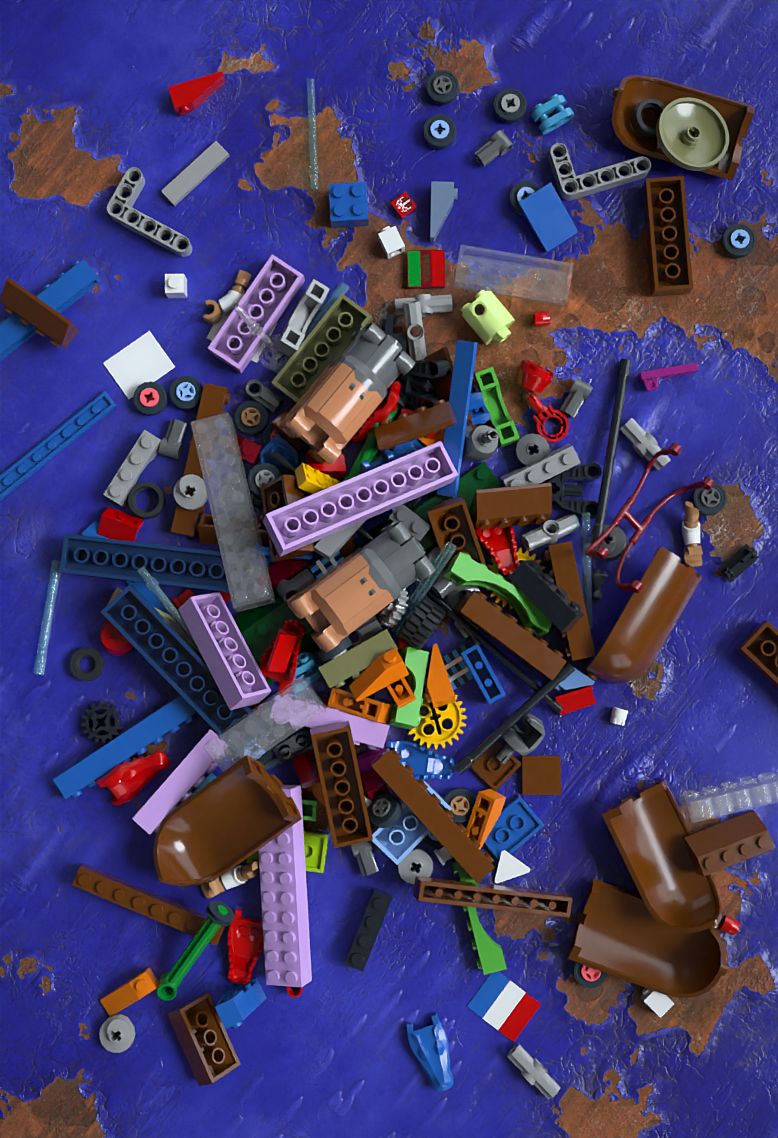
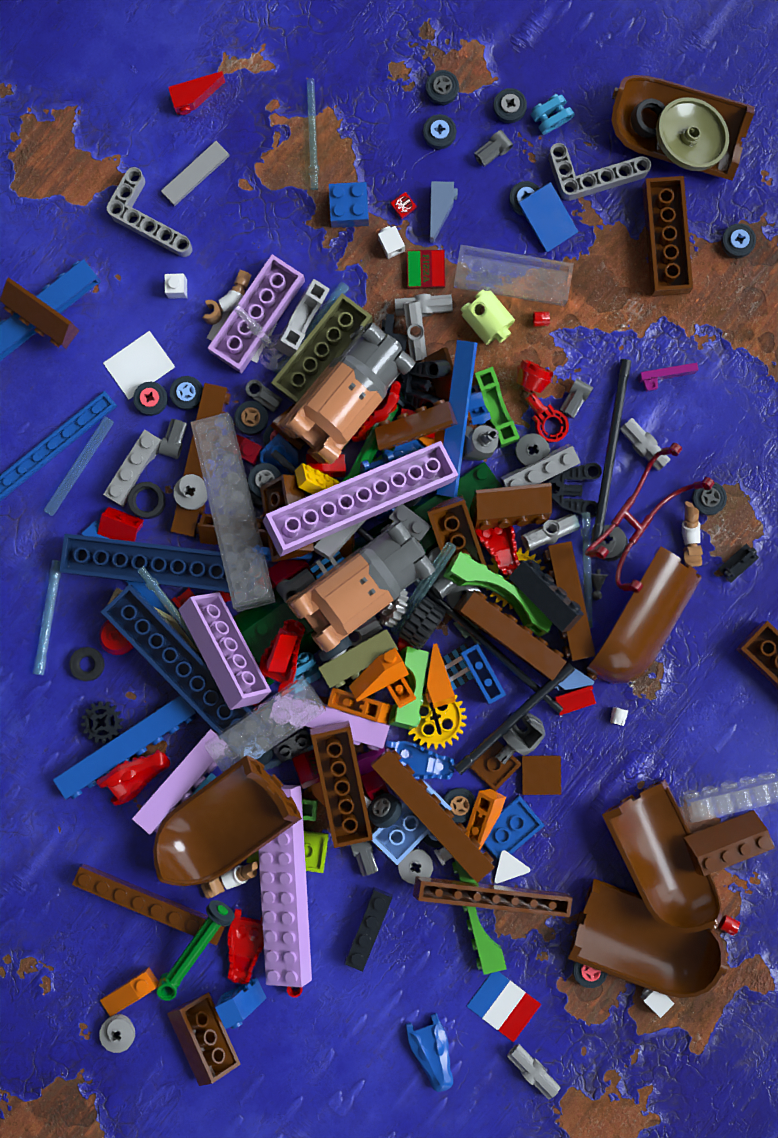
(78, 466): none -> clear light blue axle

